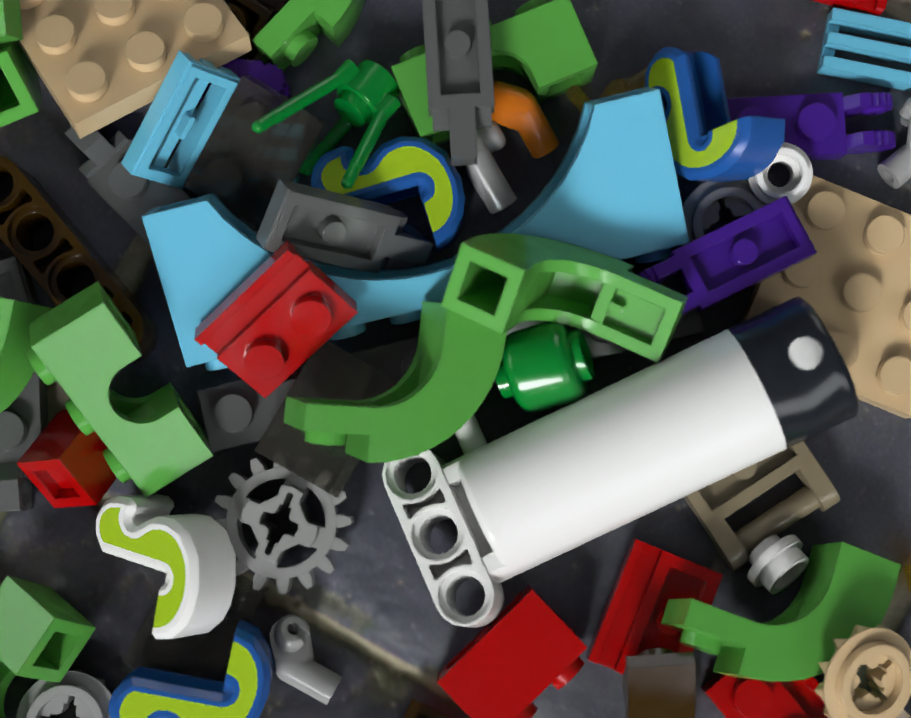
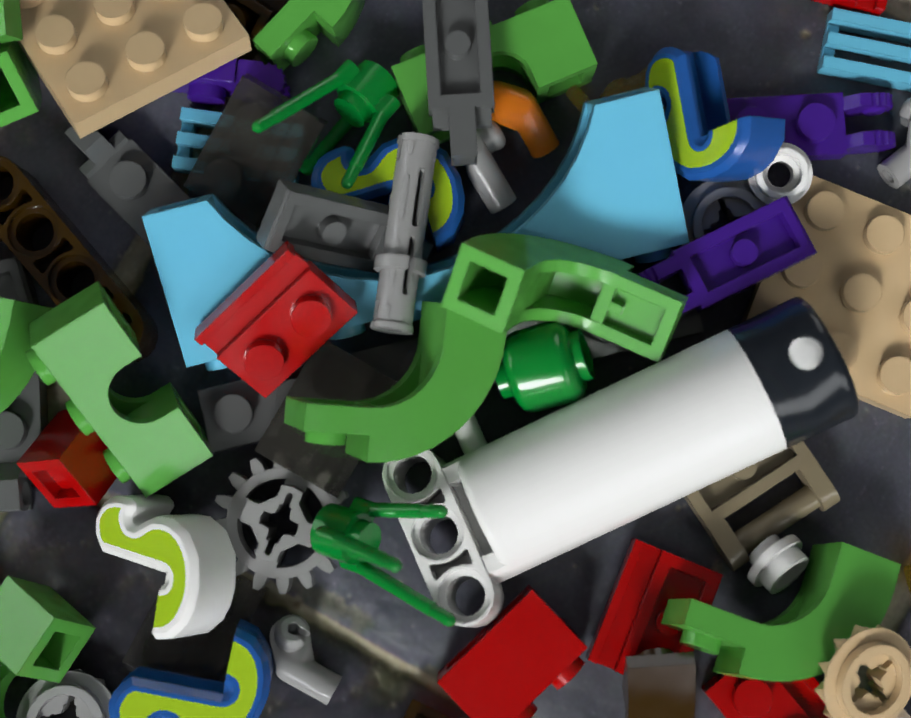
(172, 119): medium azure tile -> none
(355, 540): none -> green plant
(401, 259): none -> light grey pin

